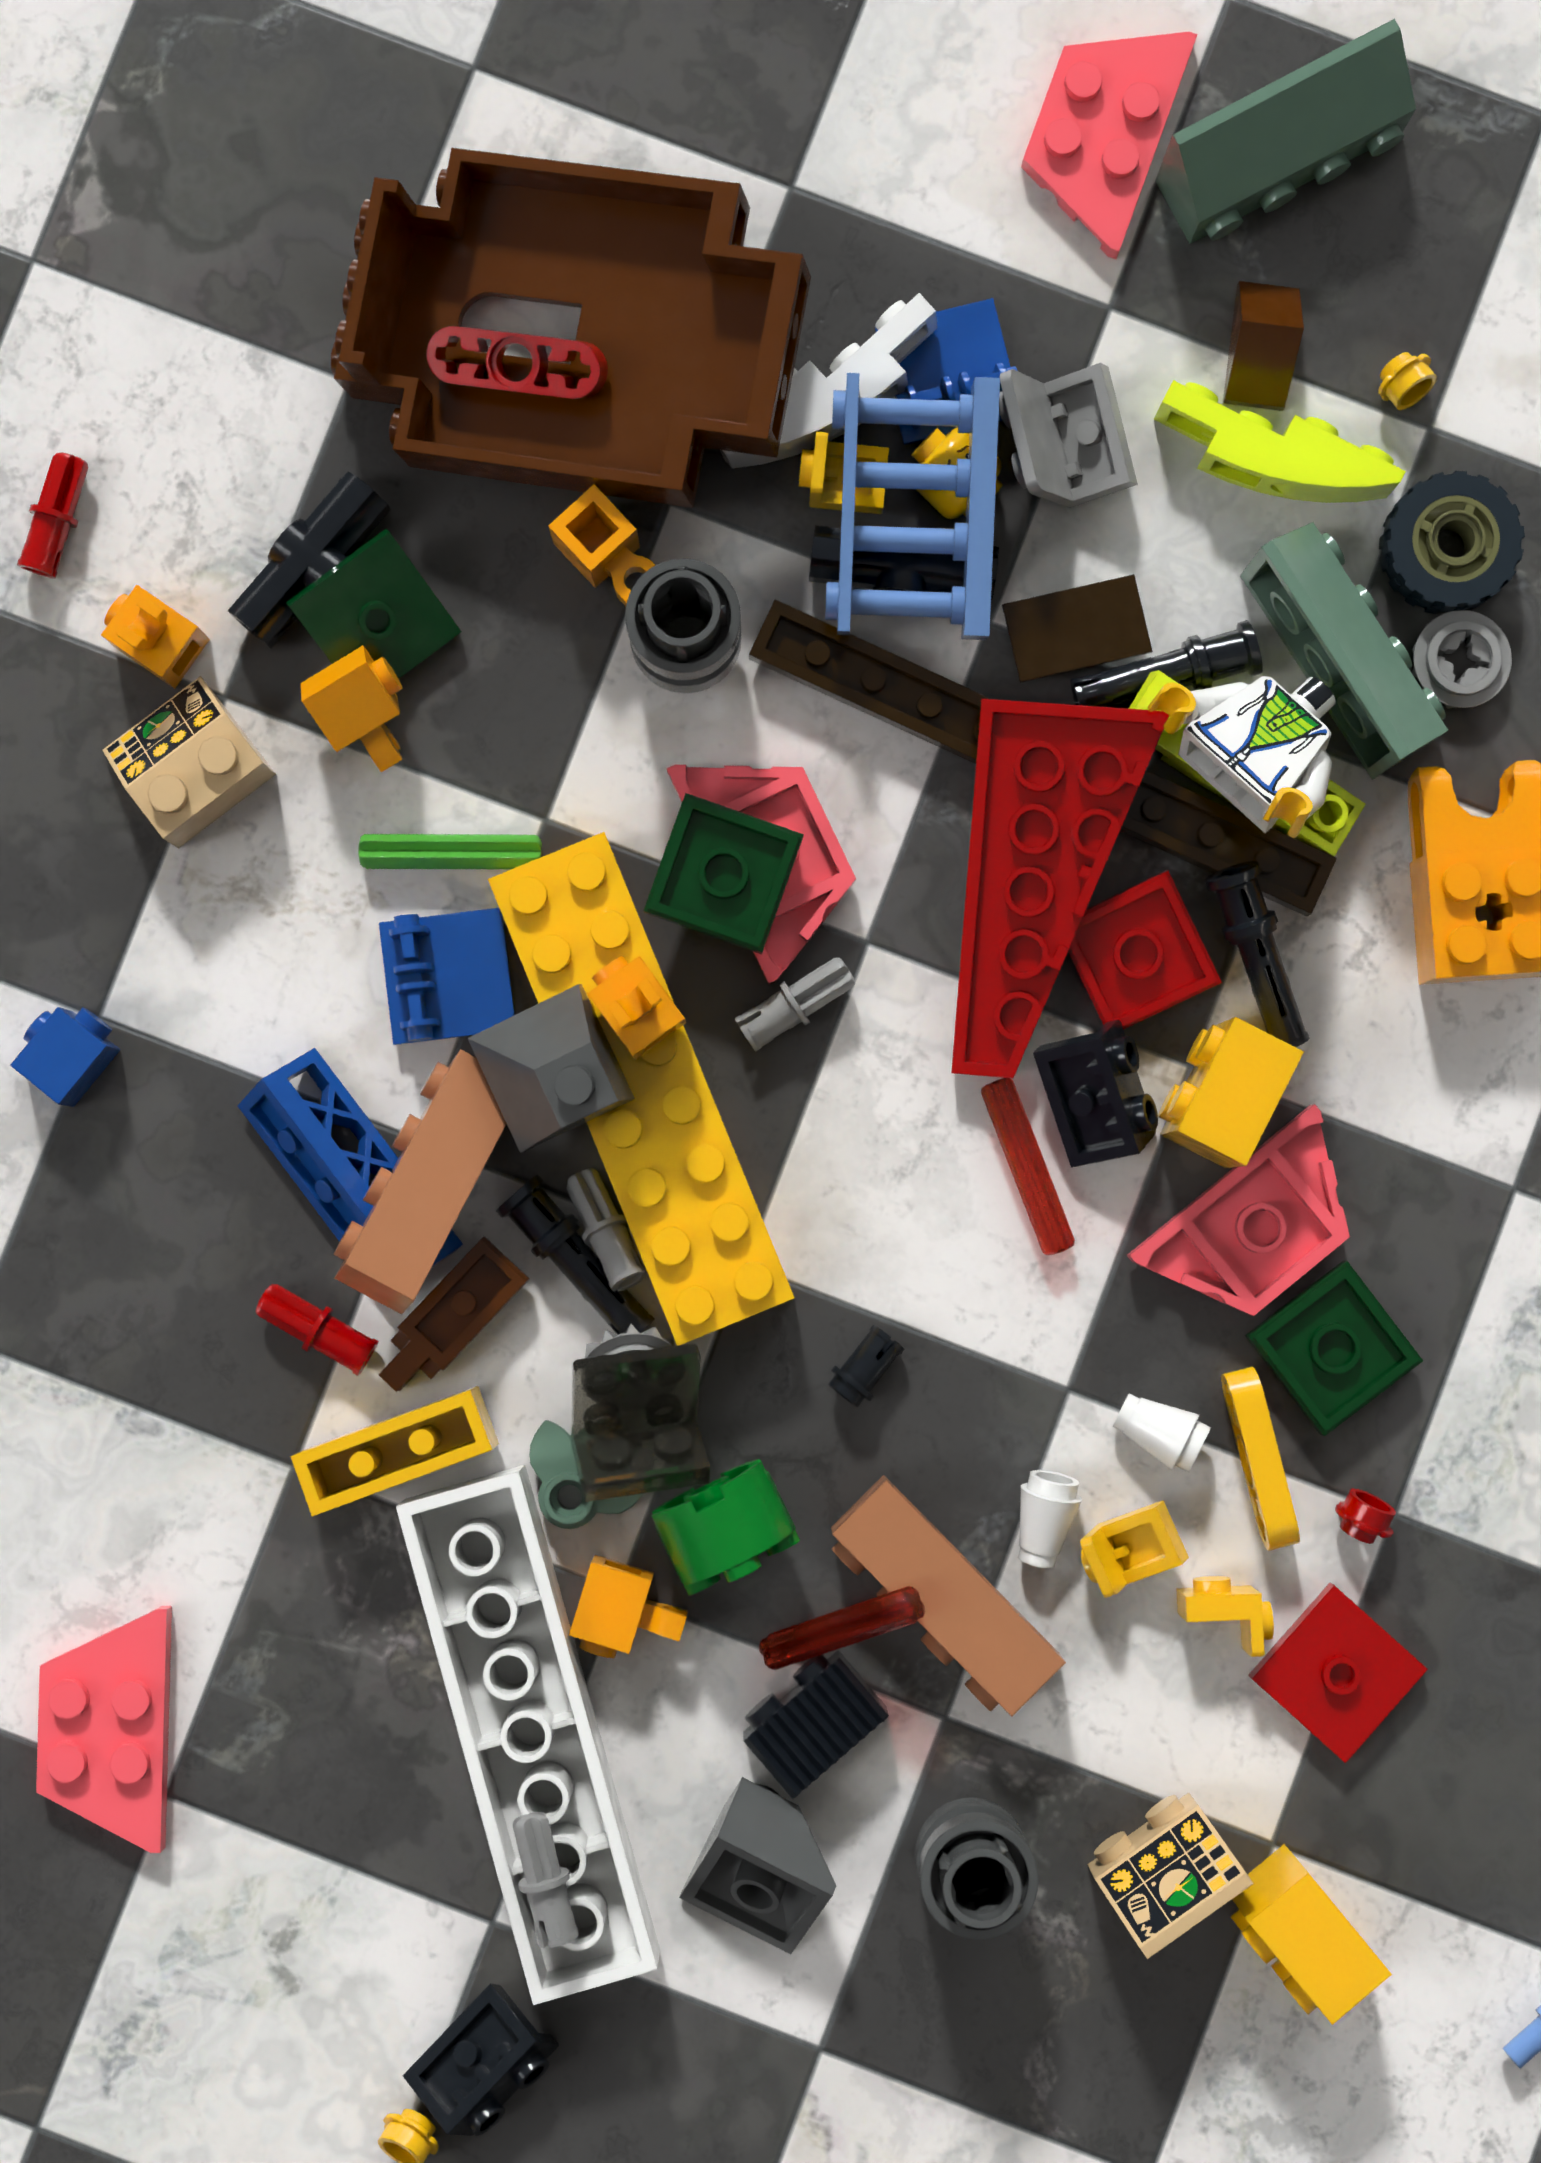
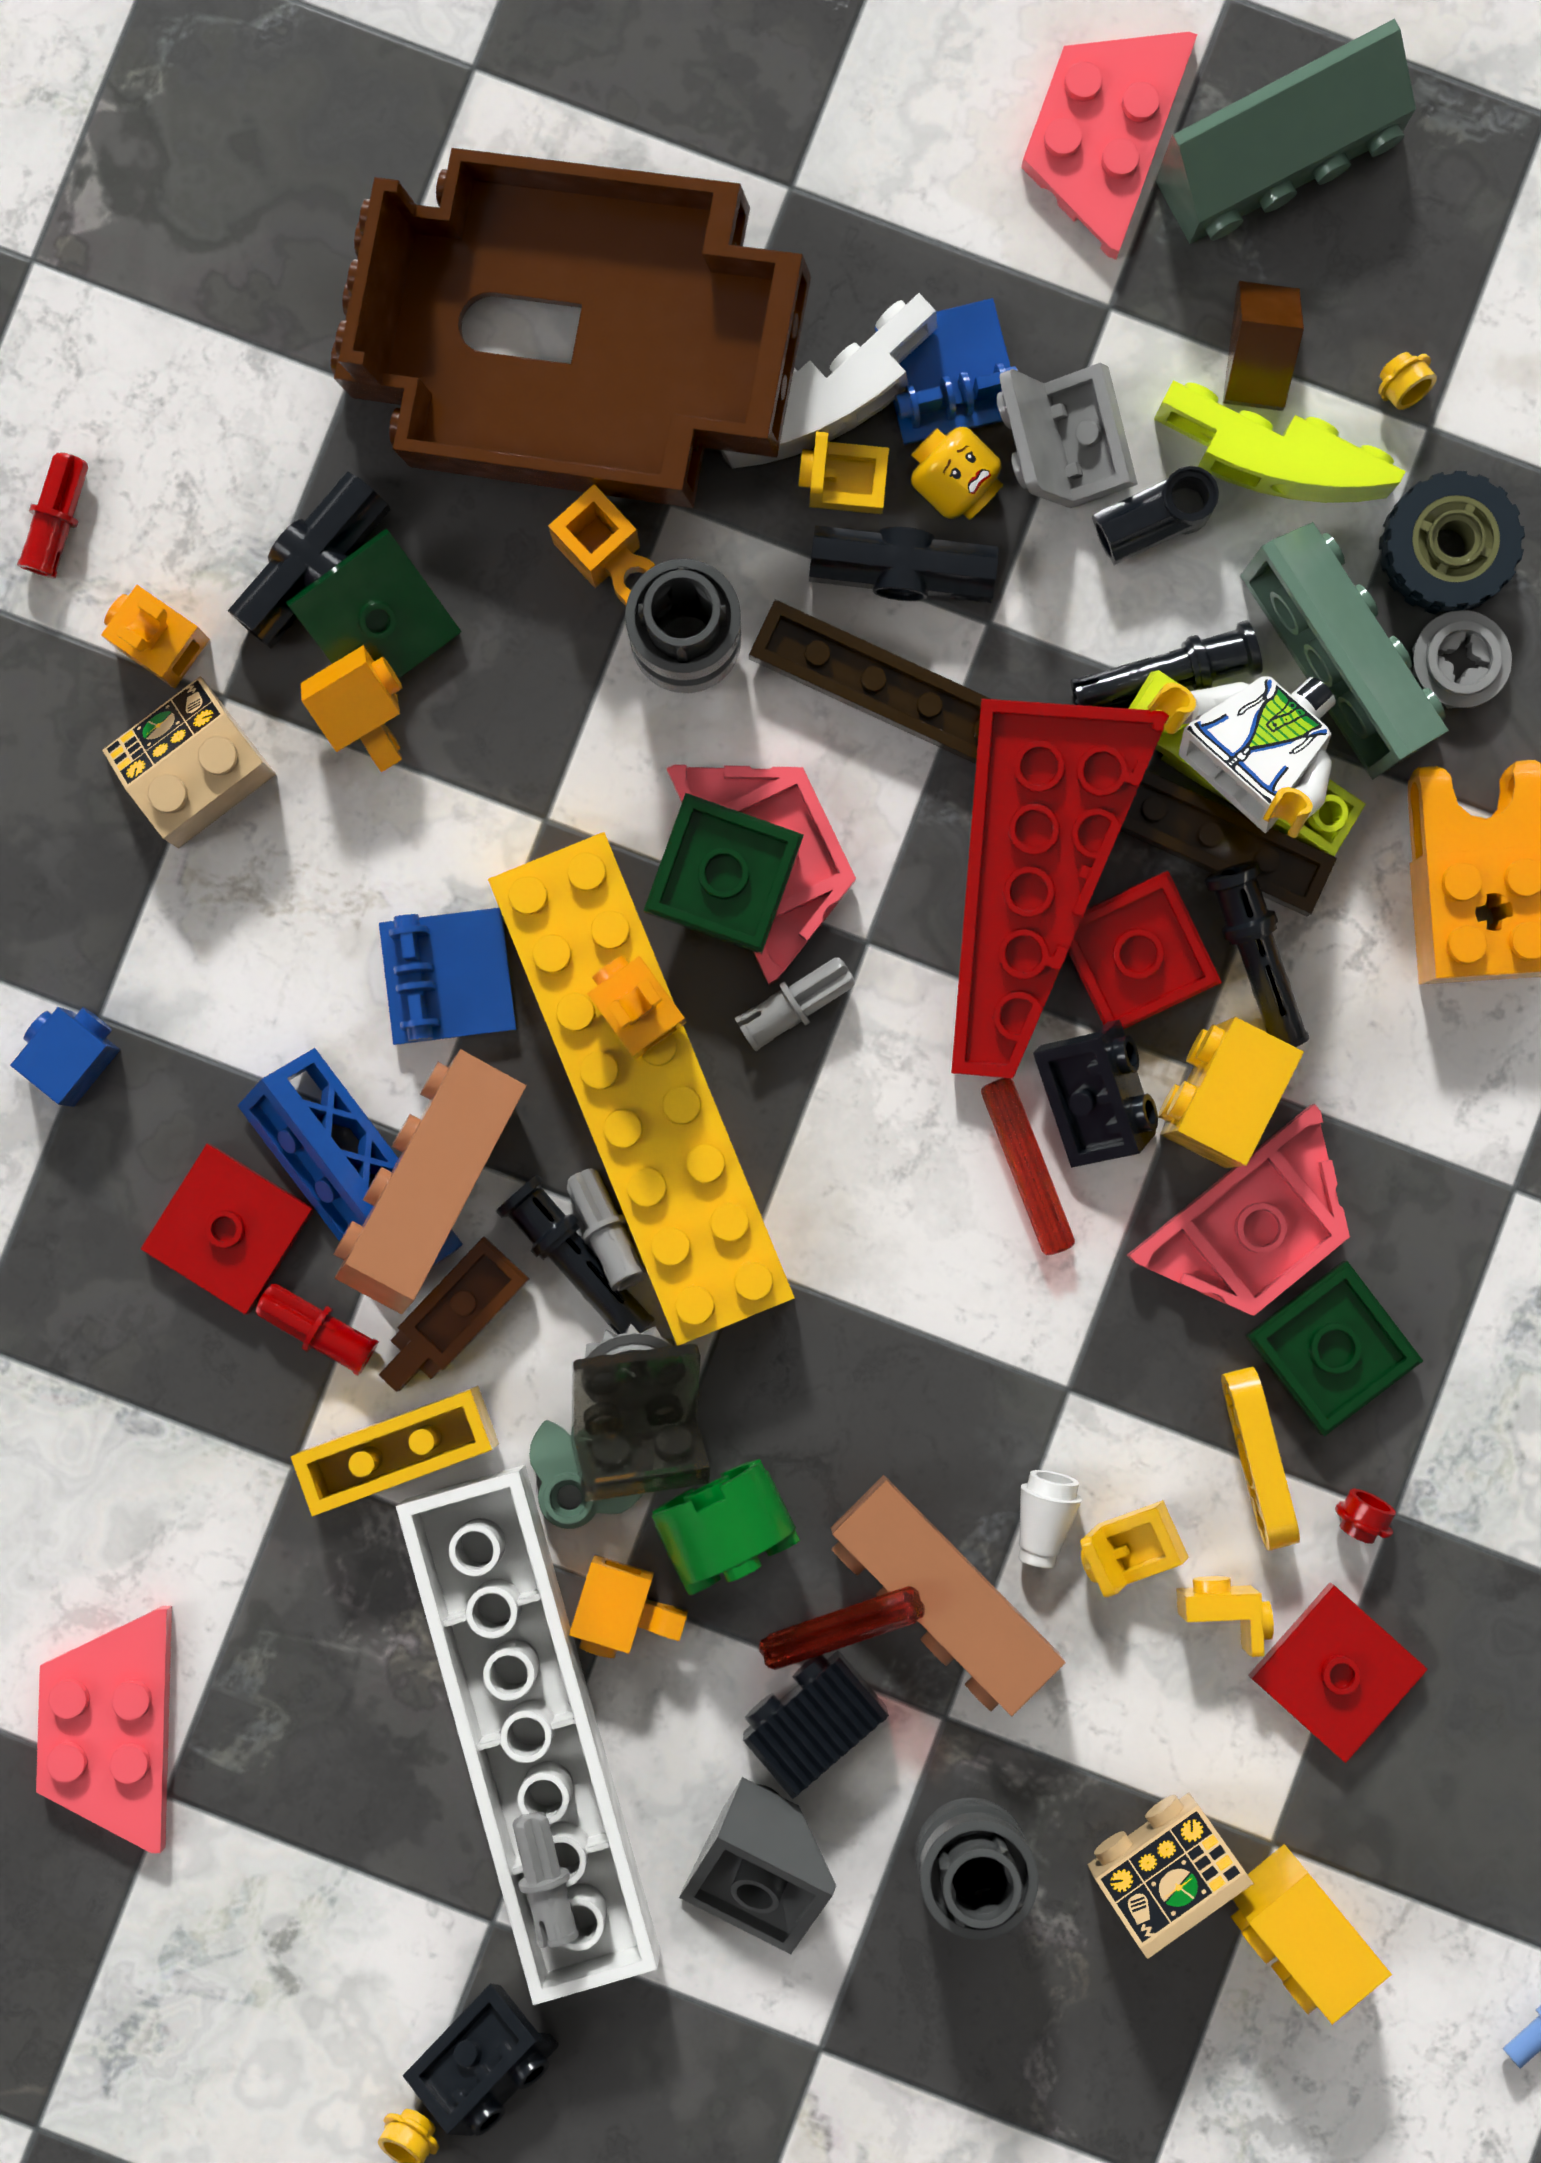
(227, 1229): none -> red plate
(447, 851): bright green axle -> none
(473, 373): red beam -> none
(551, 1068): dark grey slope -> none
(865, 1366): black pin -> none
(970, 478): medium blue fence -> none
(1077, 628): dark brown piece -> none
(1153, 517): none -> black piece
(1162, 1431): white cone -> none

